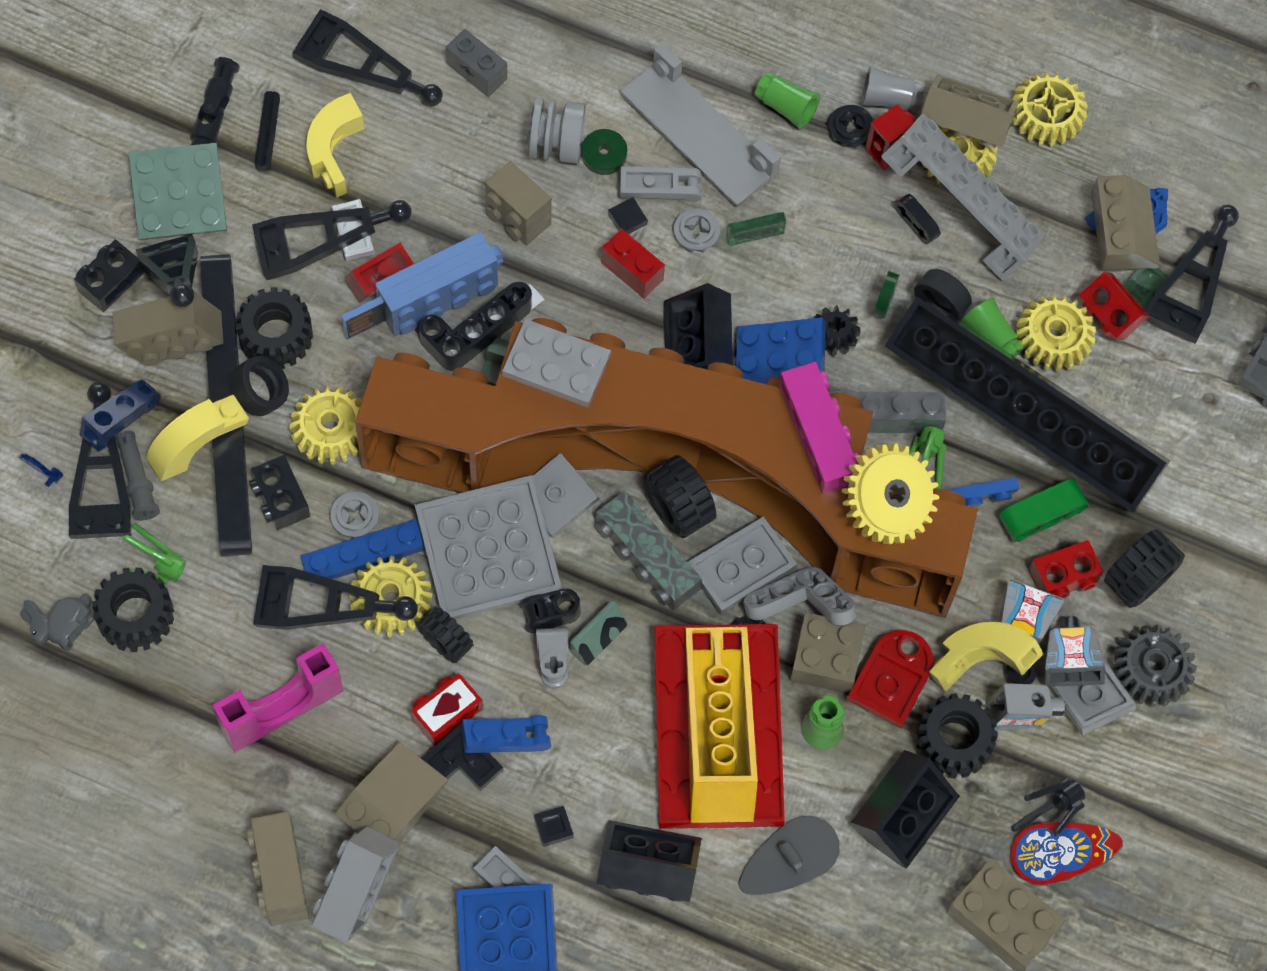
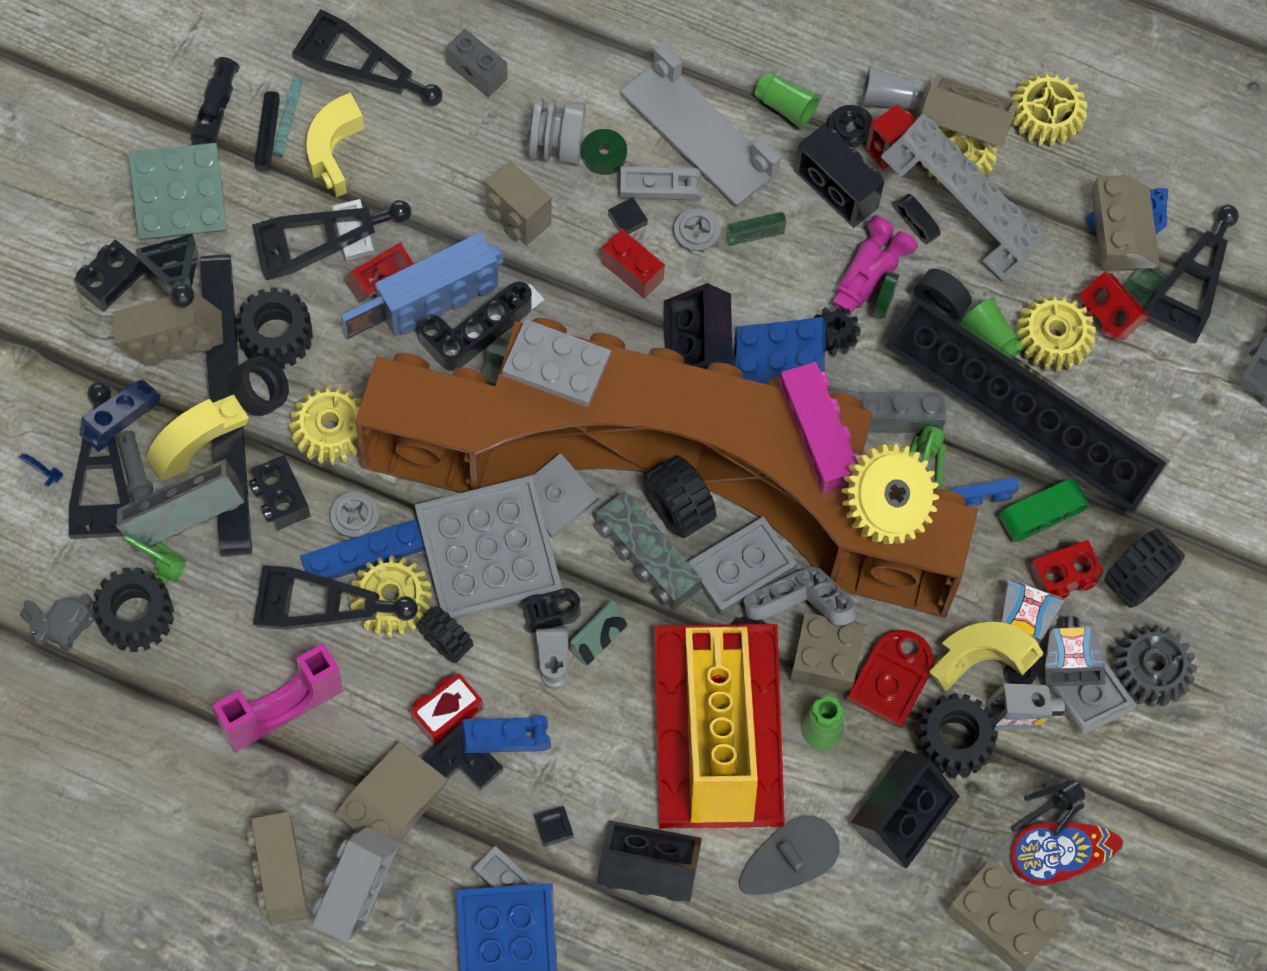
(181, 505): none -> flat silver brick
(287, 117): none -> clear light blue bar
(839, 175): none -> black brick
(872, 264): none -> dark pink piece

